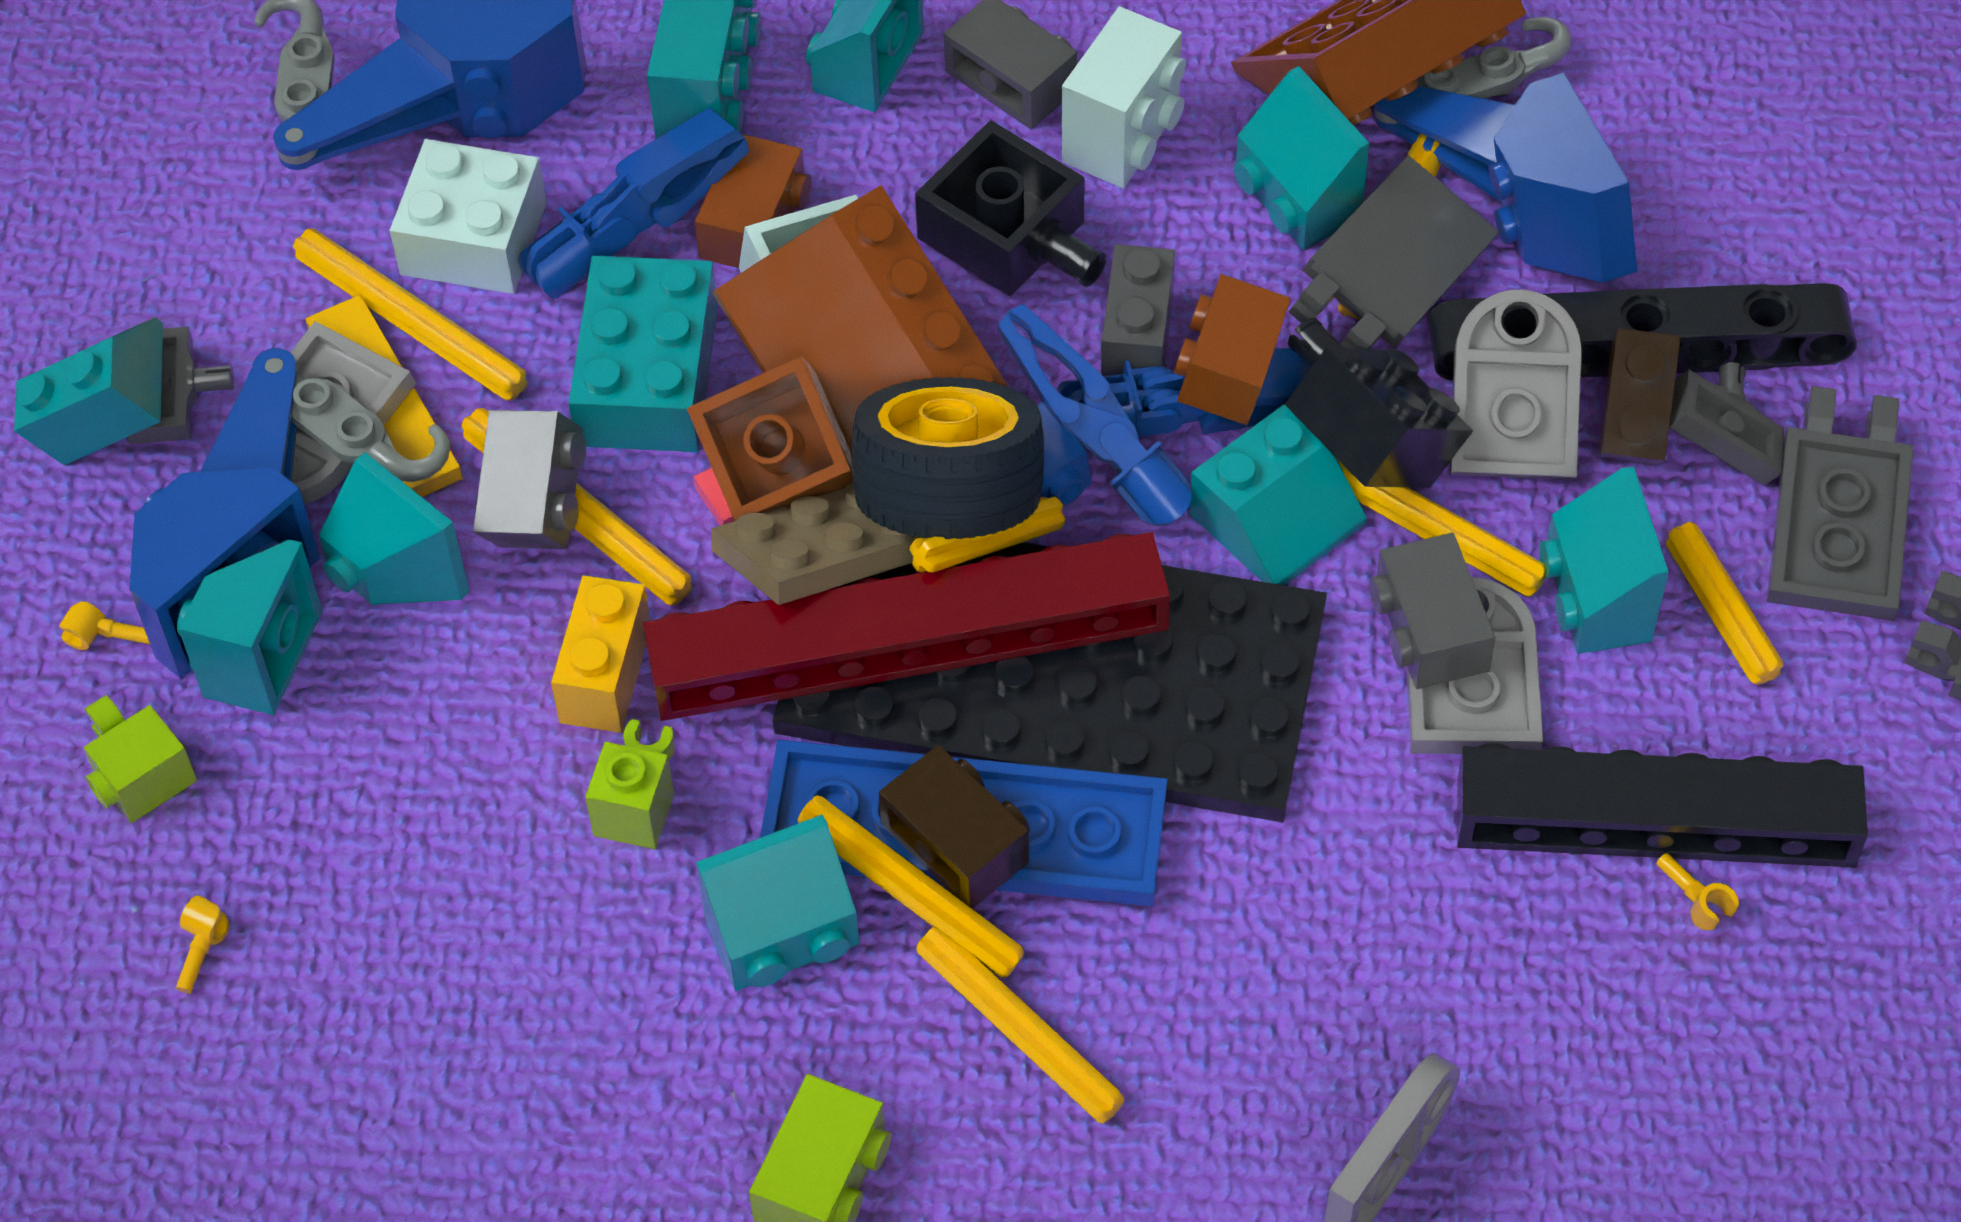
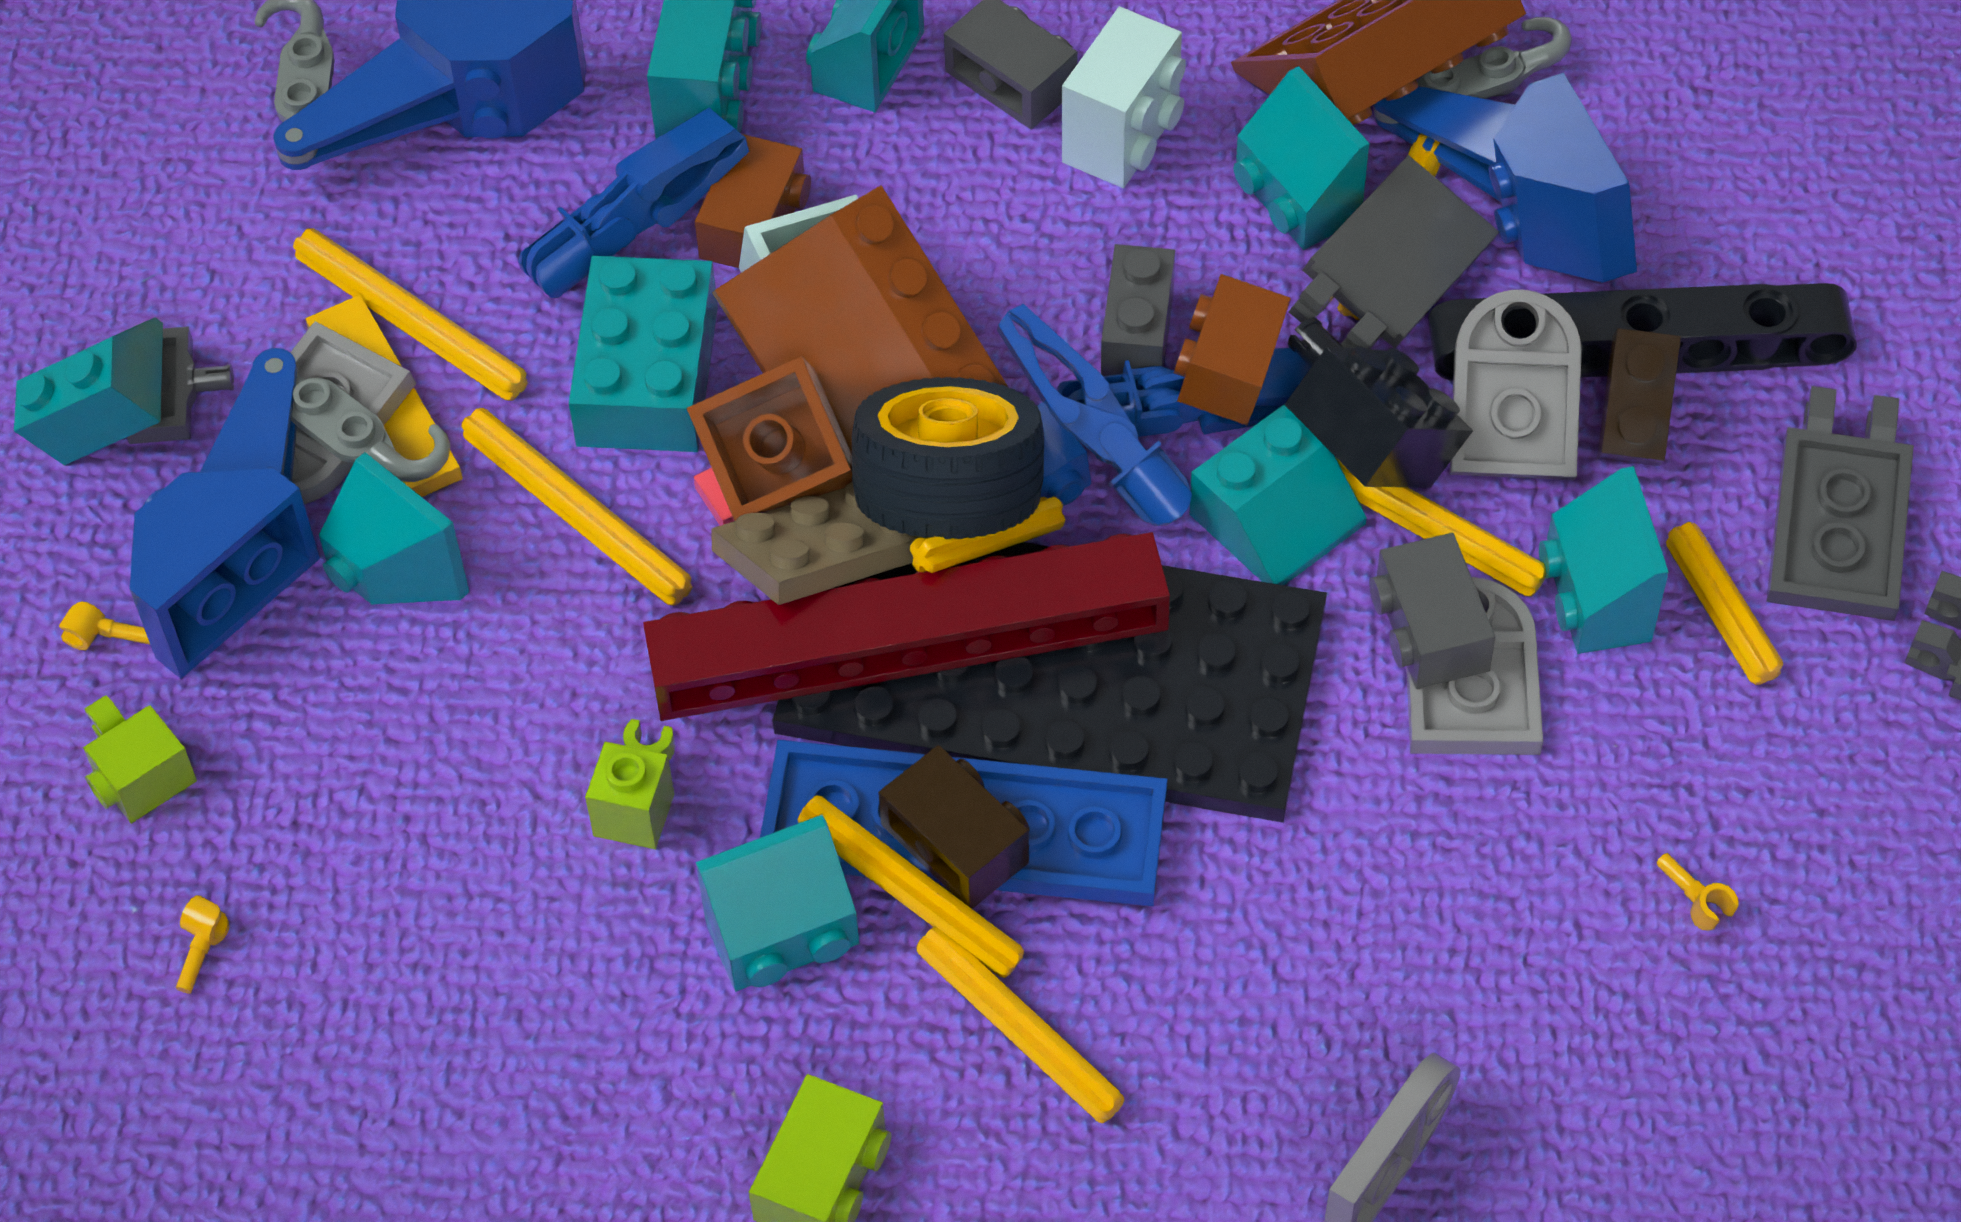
(251, 627): teal slope -> none
(468, 215): light aqua brick -> none
(529, 479): brick -> none
(601, 654): yellow brick -> none
(1007, 212): black brick -> none
(1661, 806): black brick -> none
(1727, 423): dark grey plate -> none

